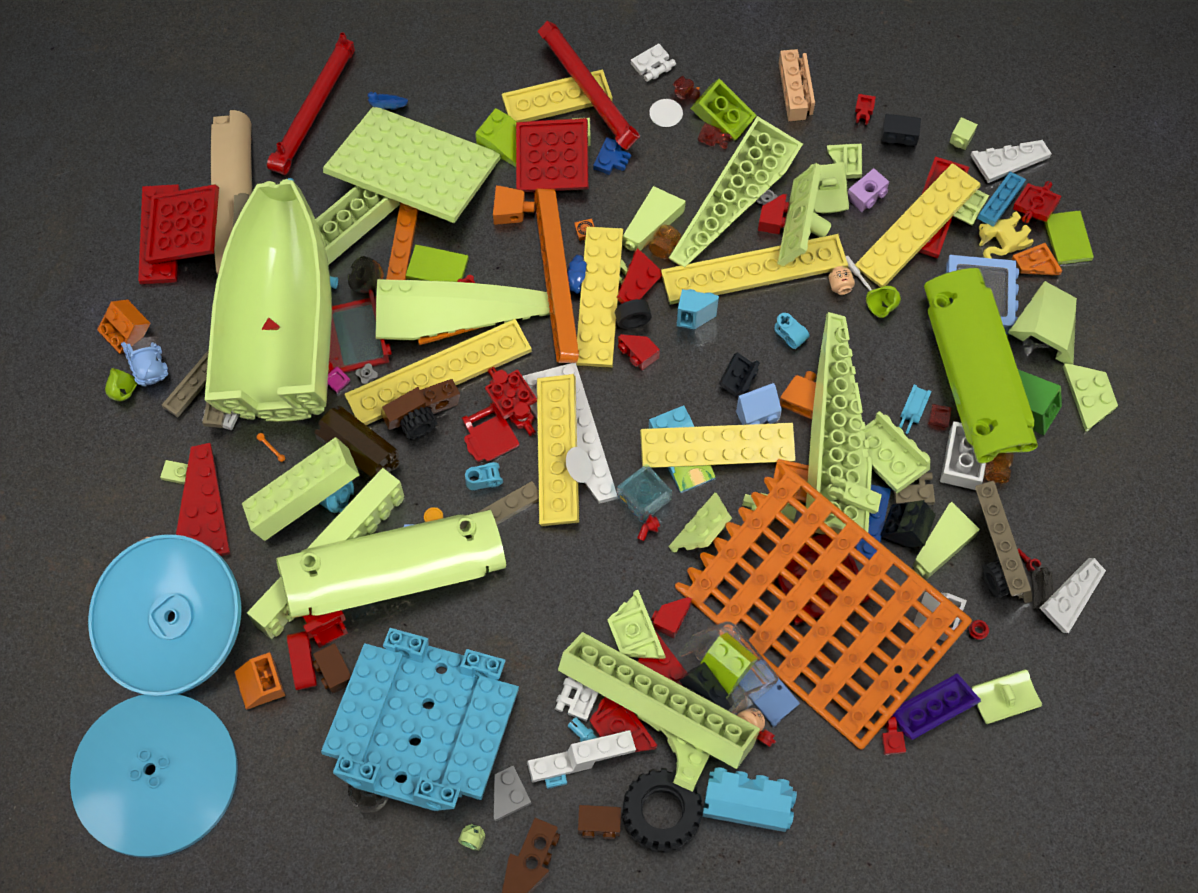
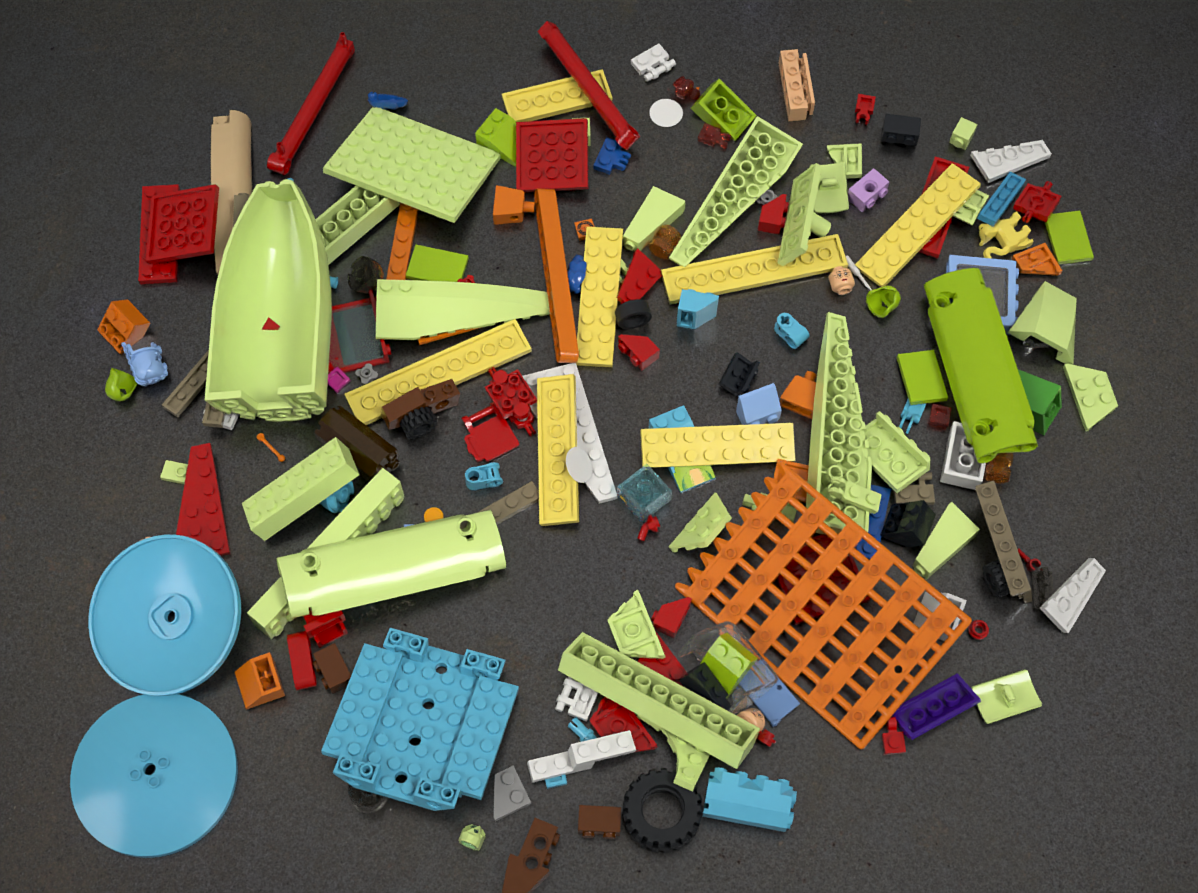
(922, 377): none -> lime tile

